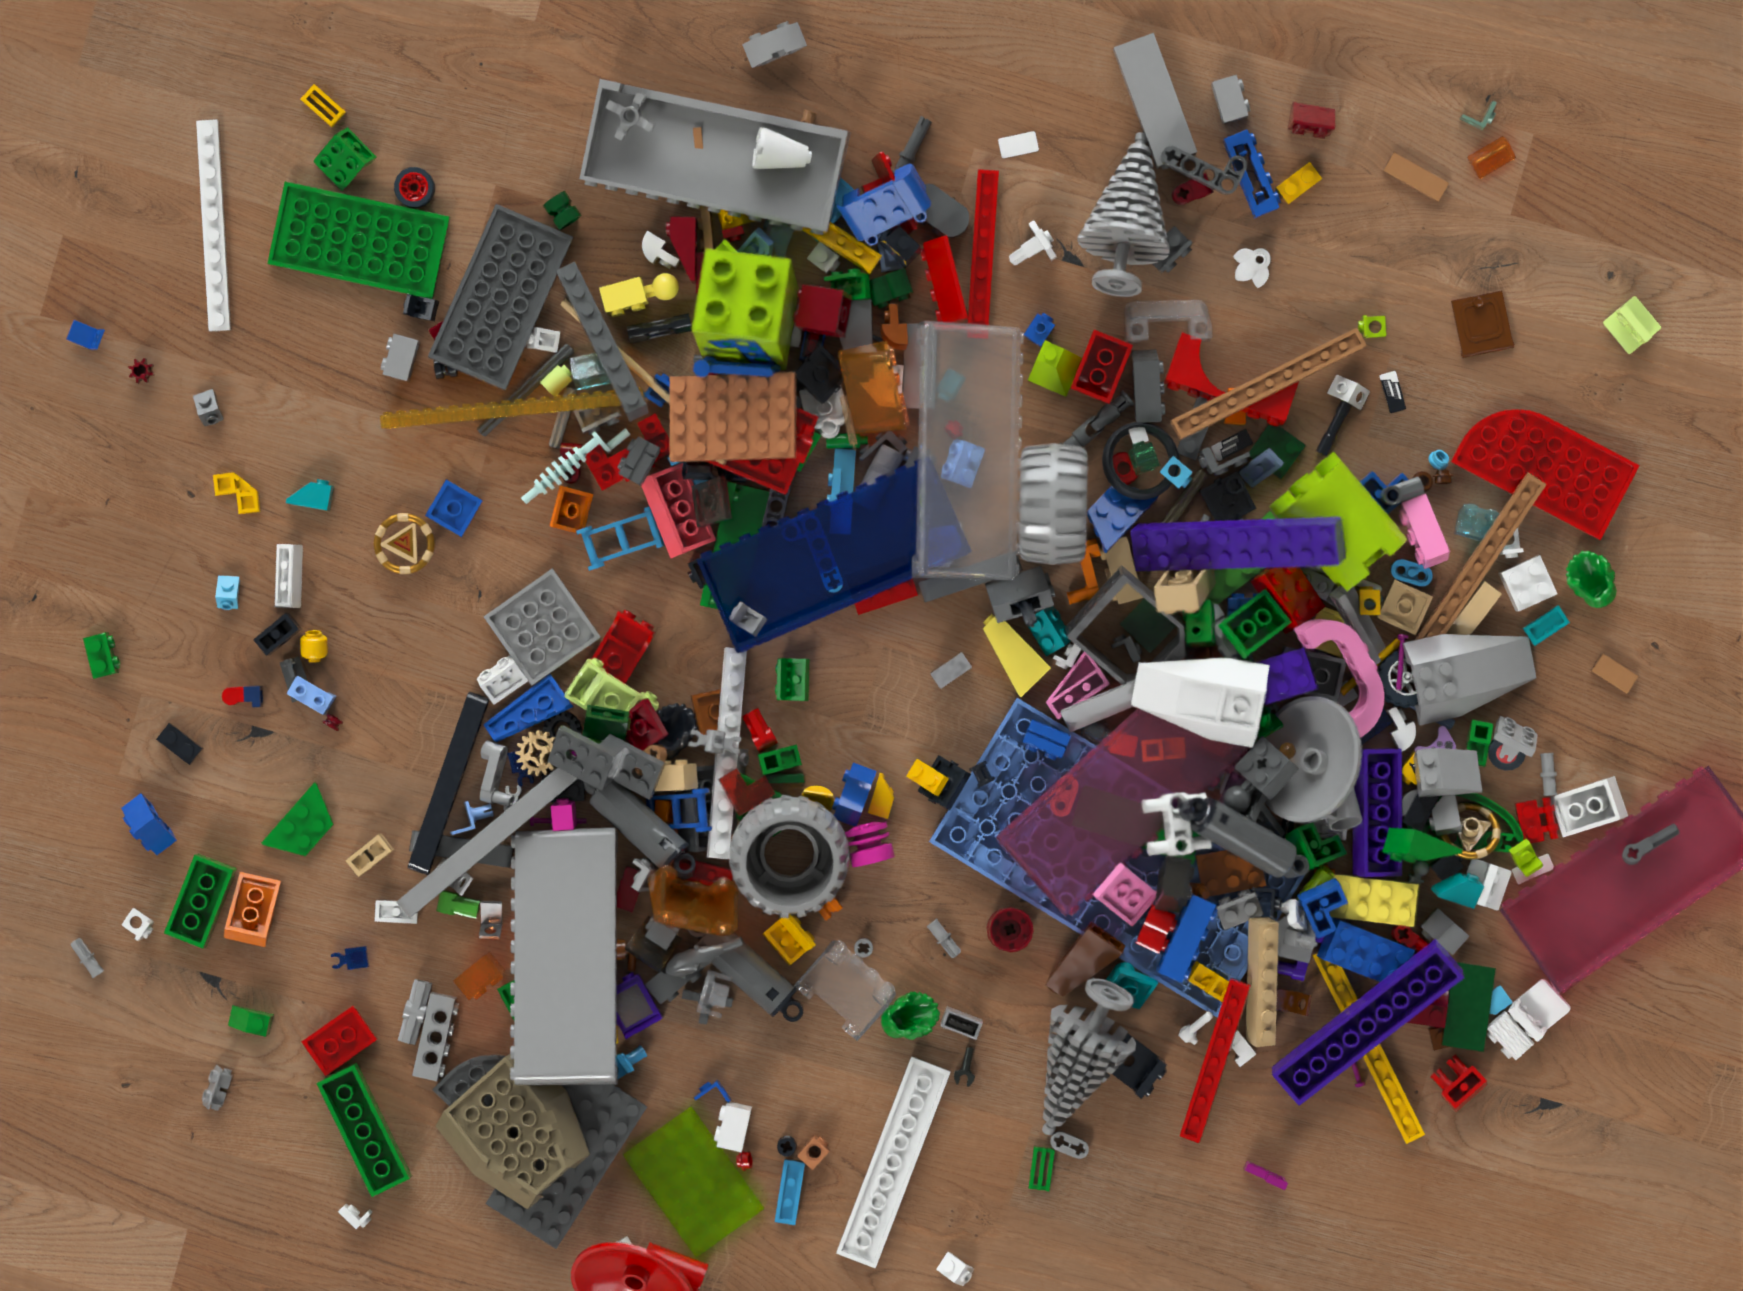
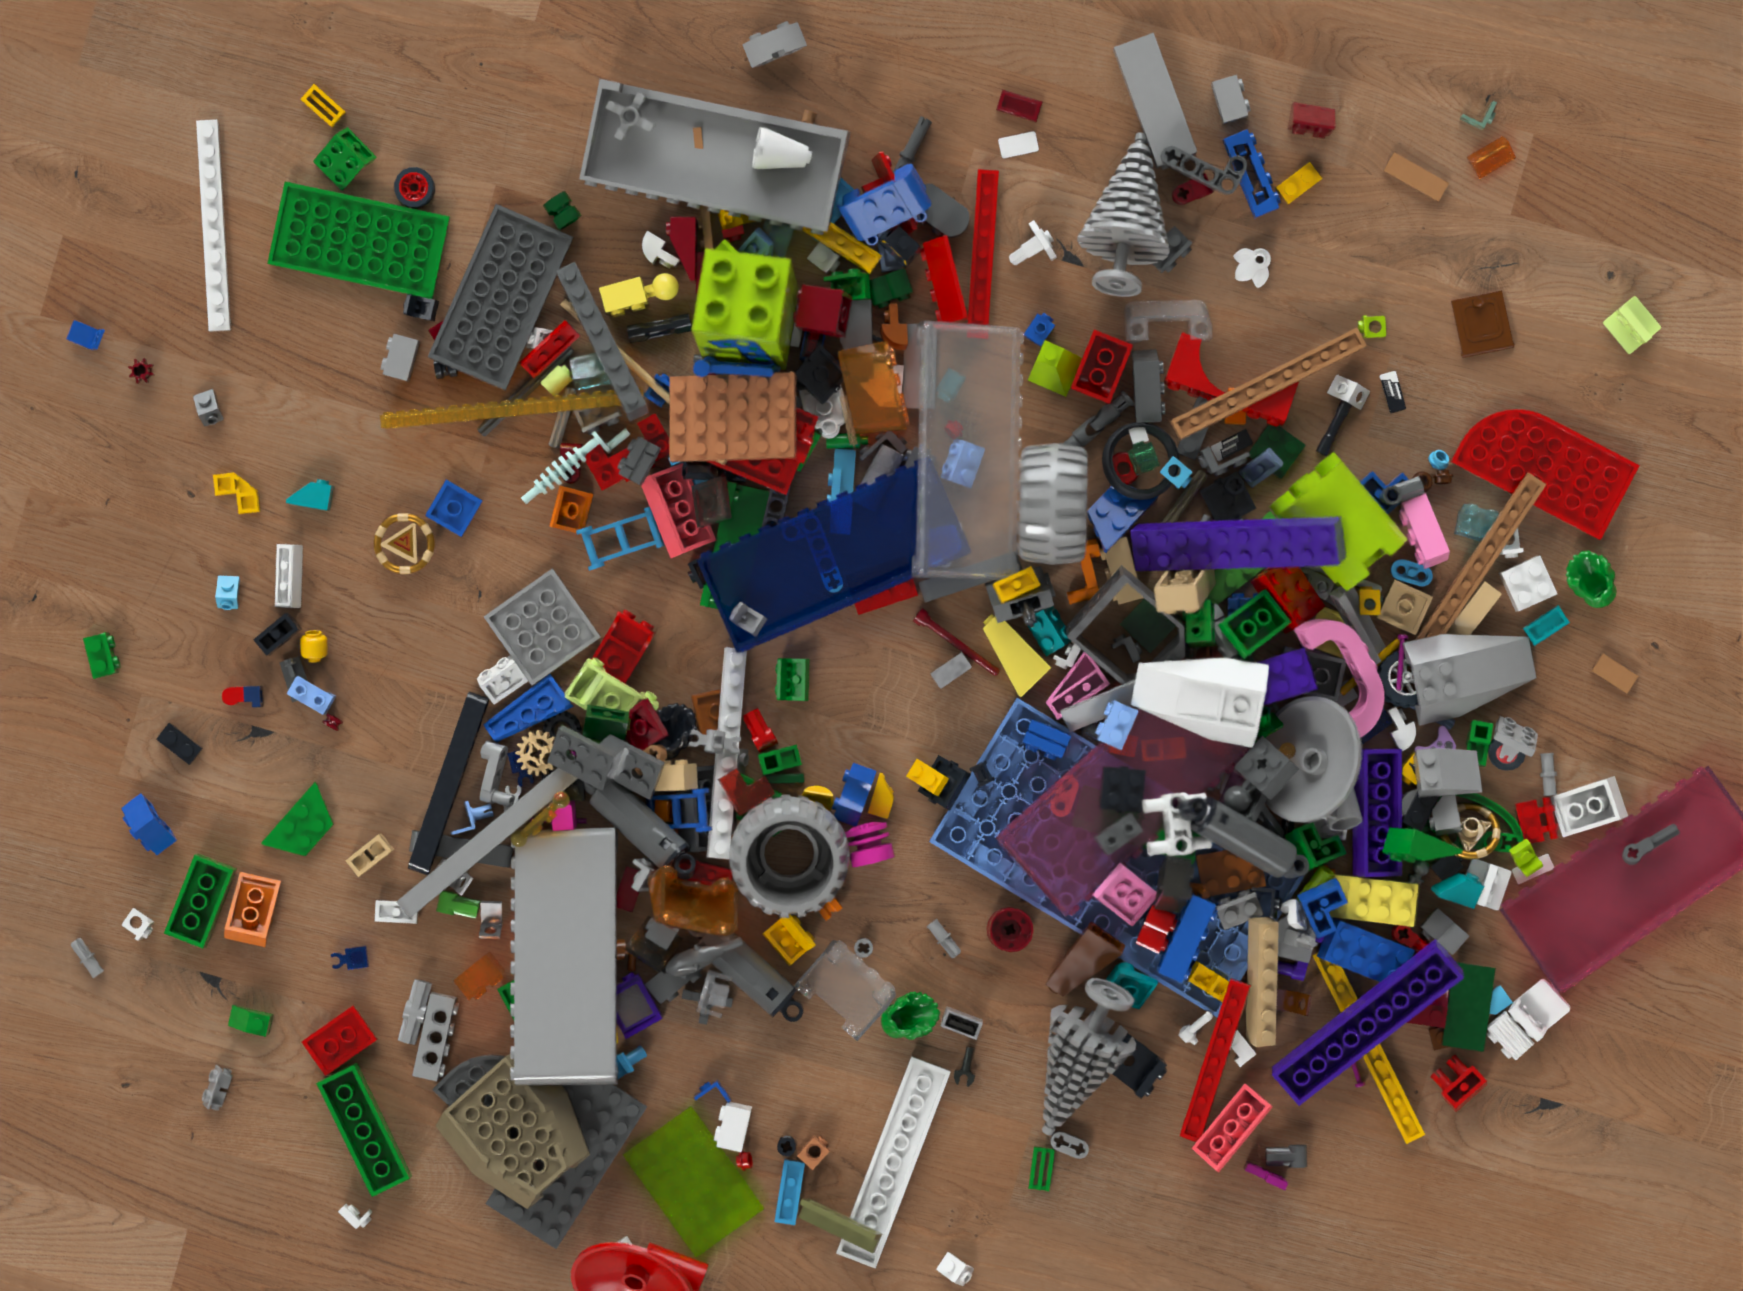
(519, 837): none -> clear yellow plate
(549, 349): none -> red tile
(840, 1225): none -> olive fence
(923, 619): none -> dark red piece
(1016, 585): none -> yellow plate
(1019, 106): none -> dark red tile
(1116, 724): none -> light blue bracket
(1118, 834): none -> dark grey brick
(1122, 789): none -> black plate
(1232, 1127): none -> coral slope
(1291, 1156): none -> dark grey piece

